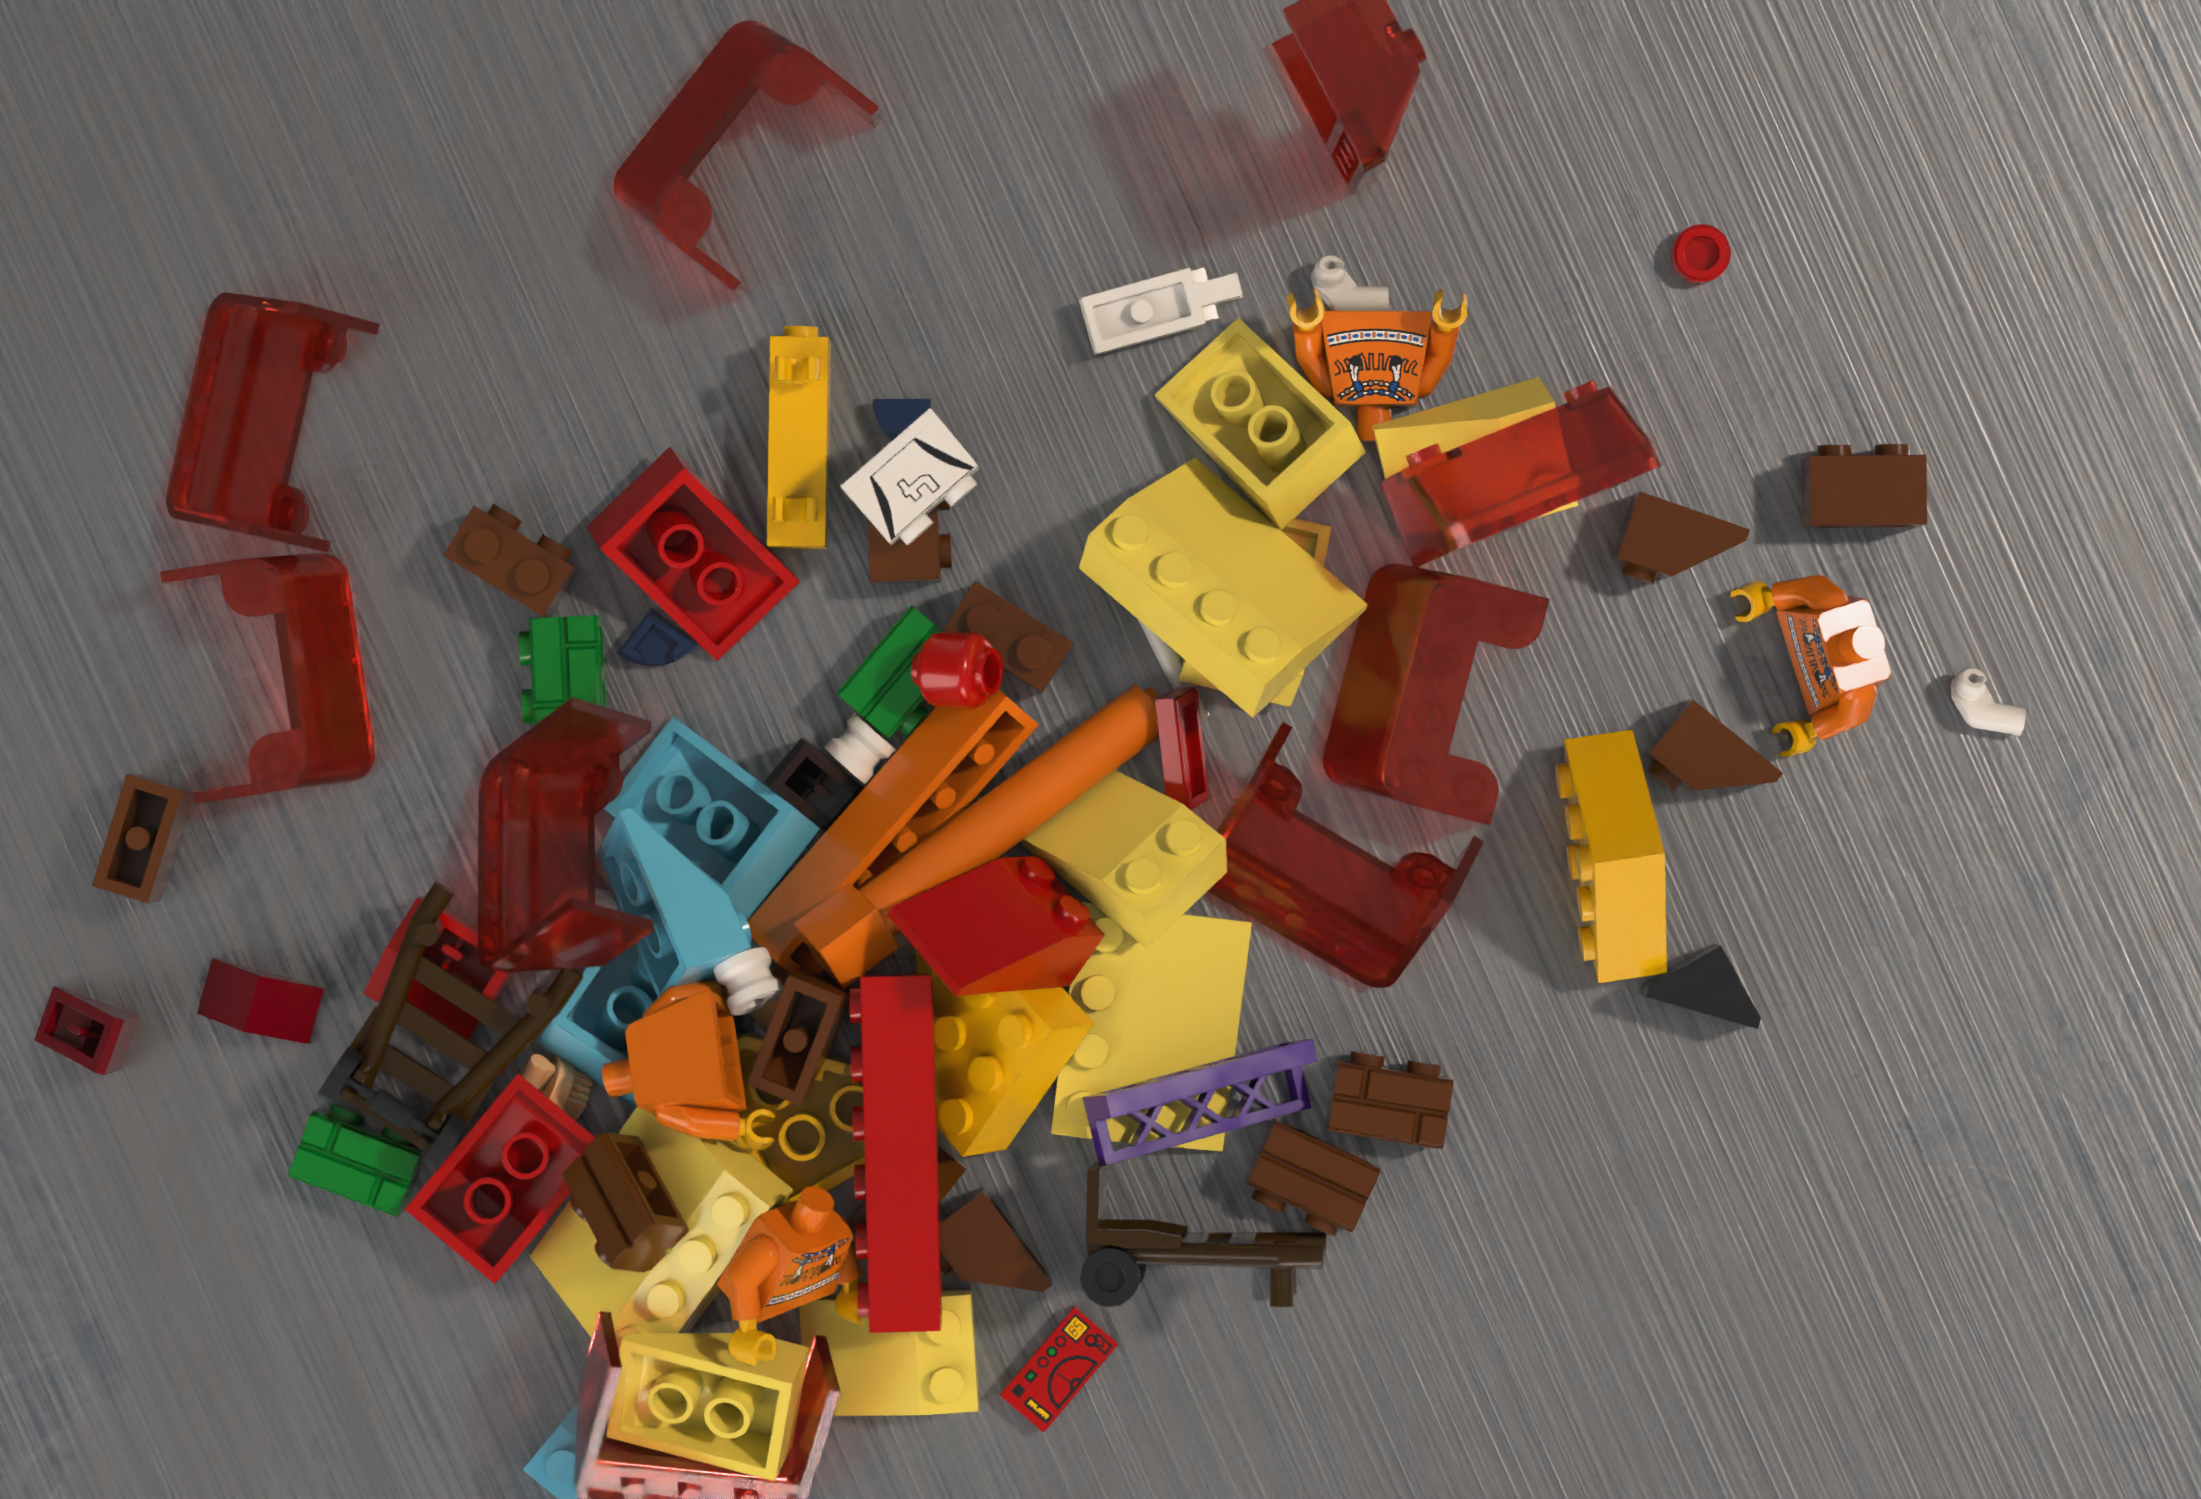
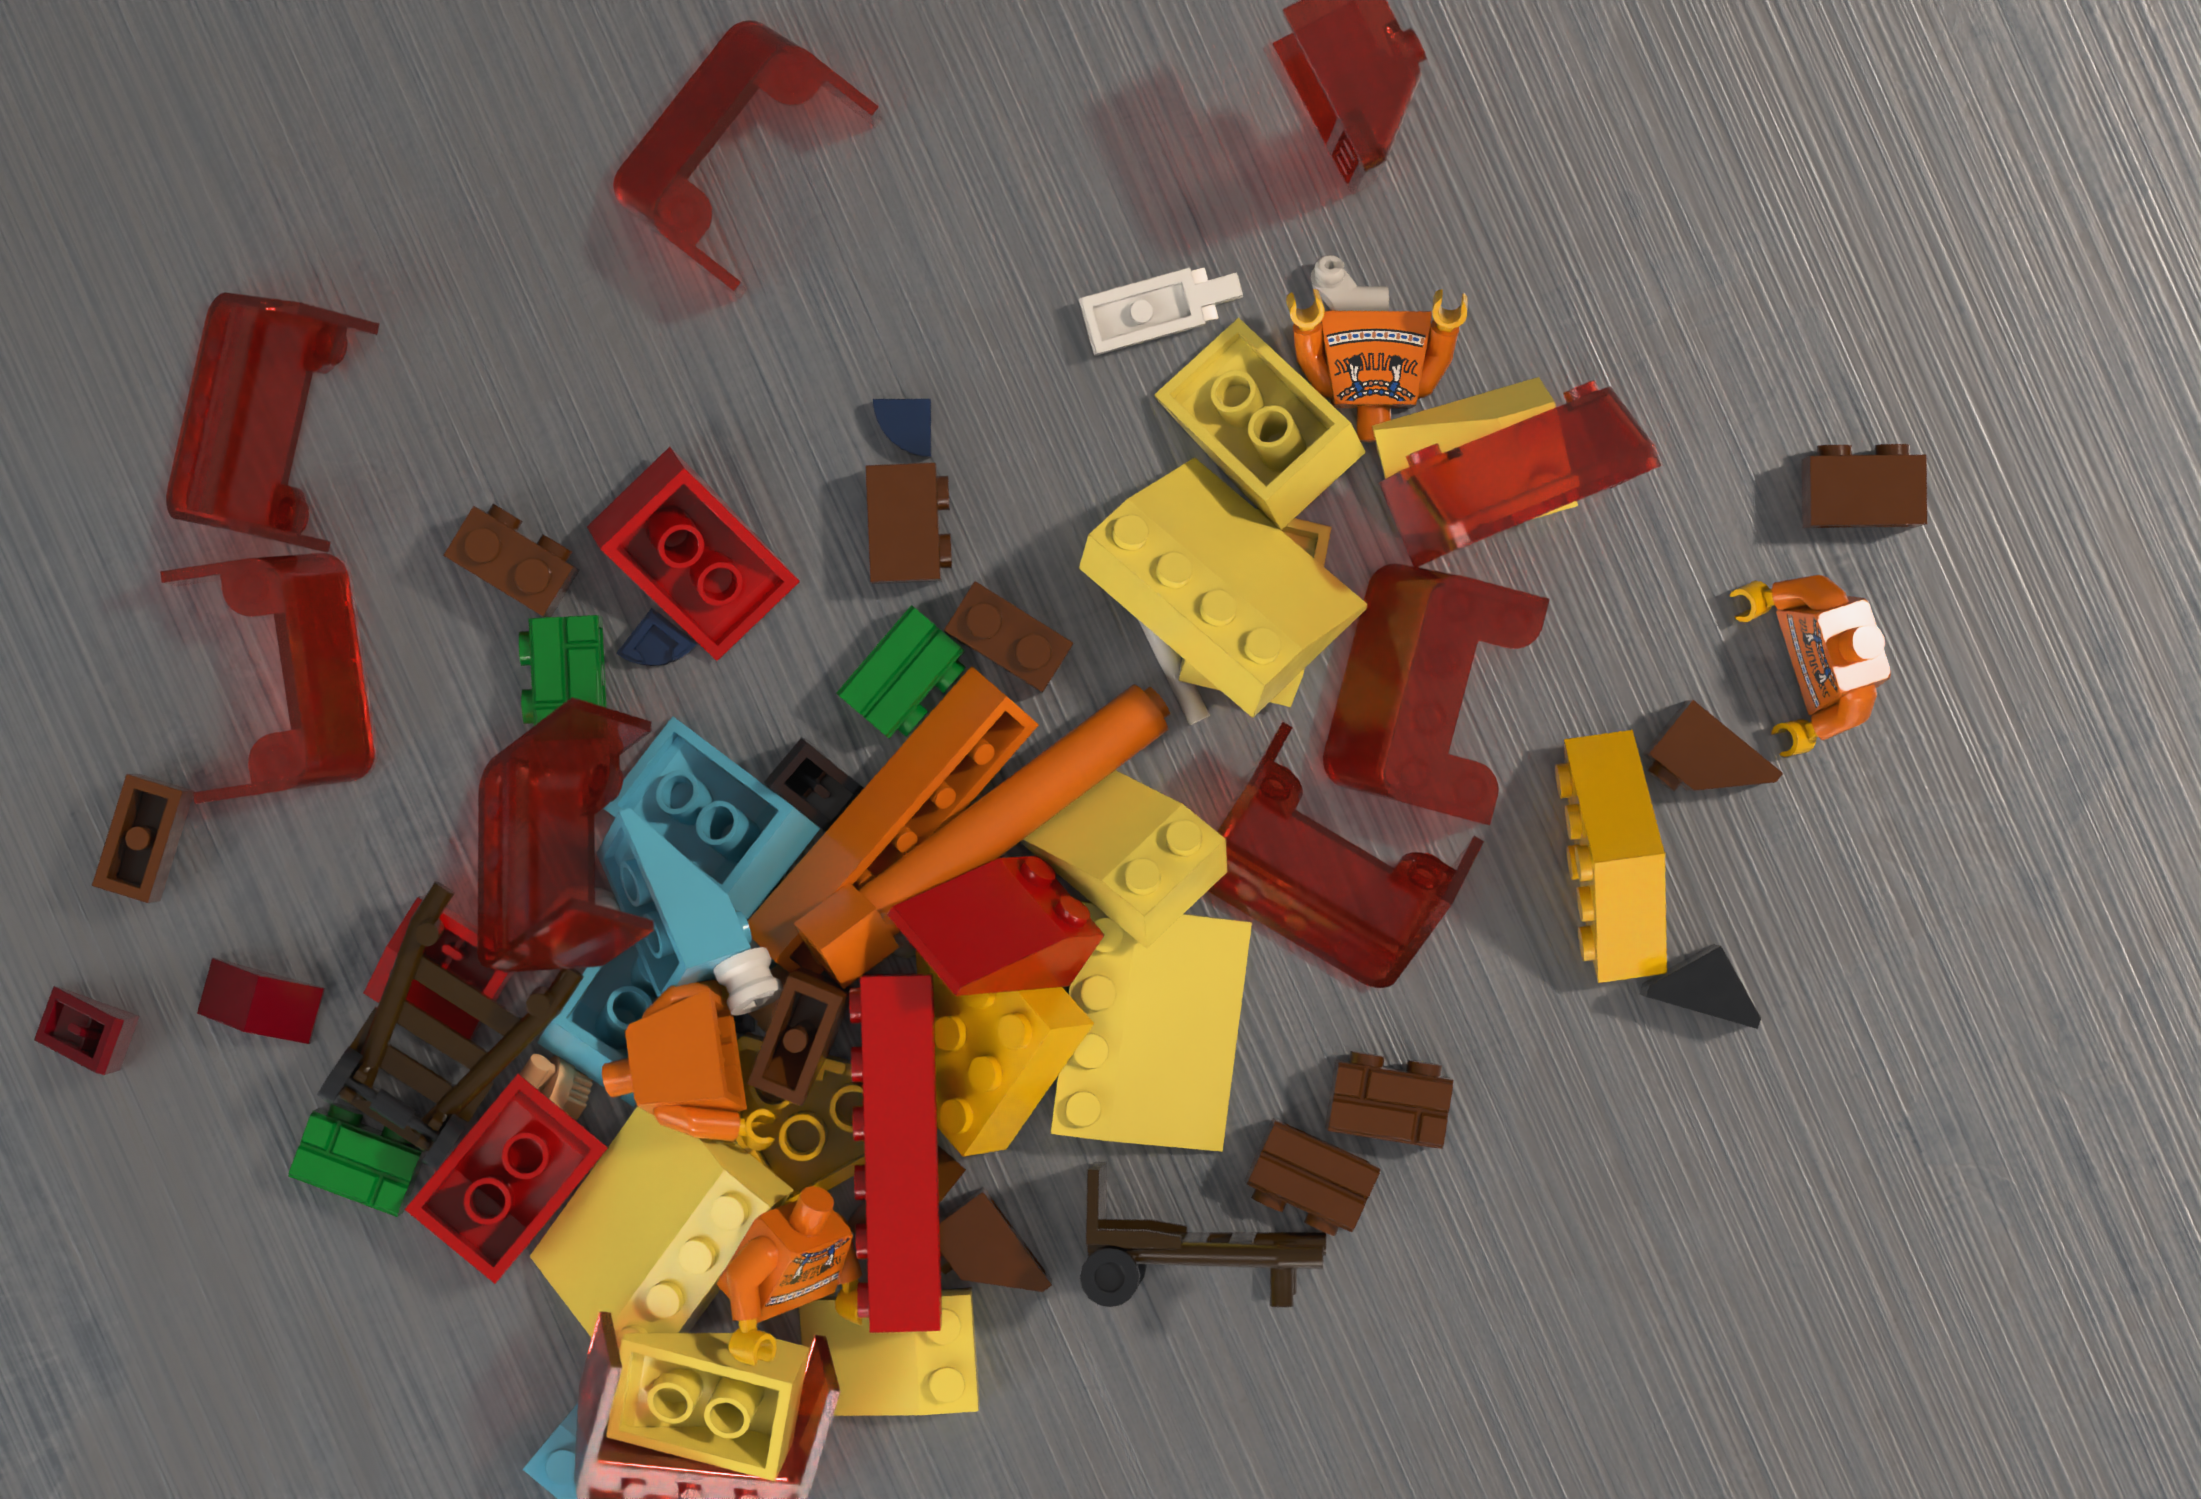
(624, 1203): reddish brown brick -> none
(798, 439): yellow brick -> none
(860, 748): white wheel -> none
(912, 479): white slope -> none
(957, 670): red head -> none
(1058, 1368): red tile -> none
(1182, 746): red tile -> none
(1200, 1080): dark purple fence -> none
(1669, 538): reddish brown slope -> none
(1700, 254): red tile -> none
(1979, 707): white arm -> none

